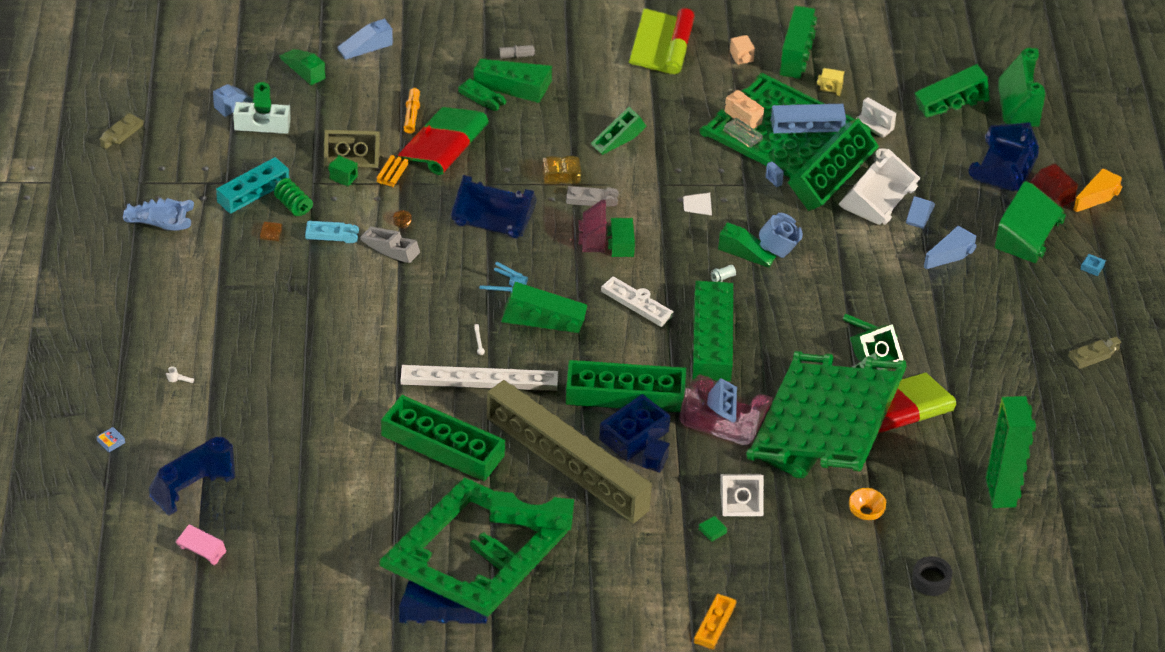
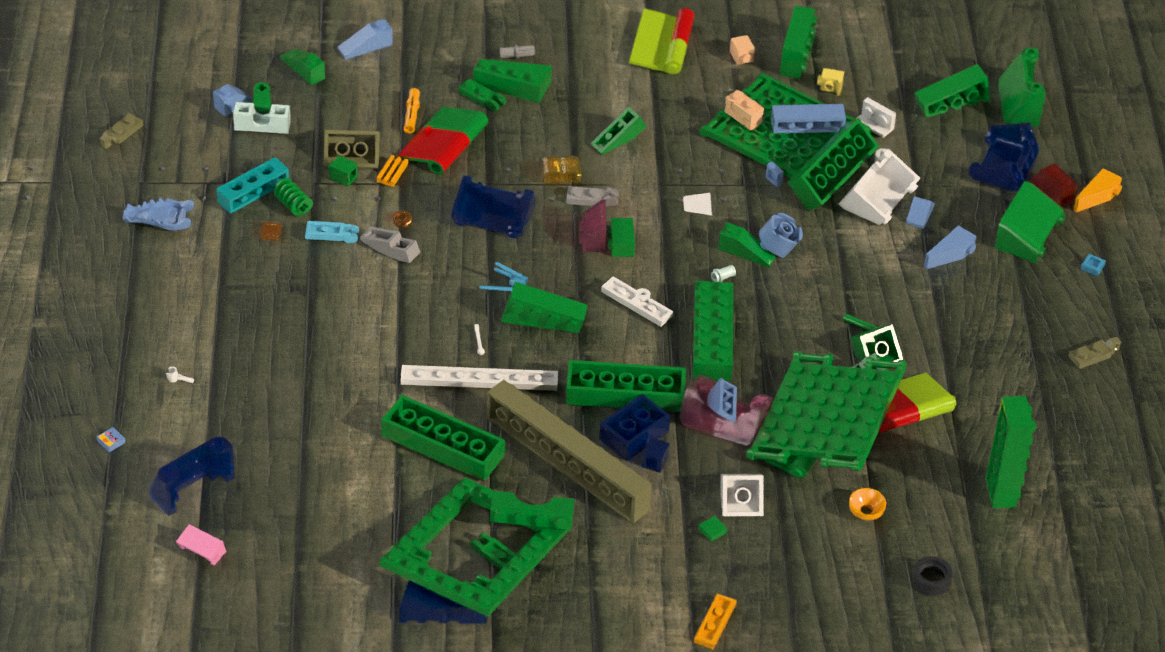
(741, 134): clear tile -> none

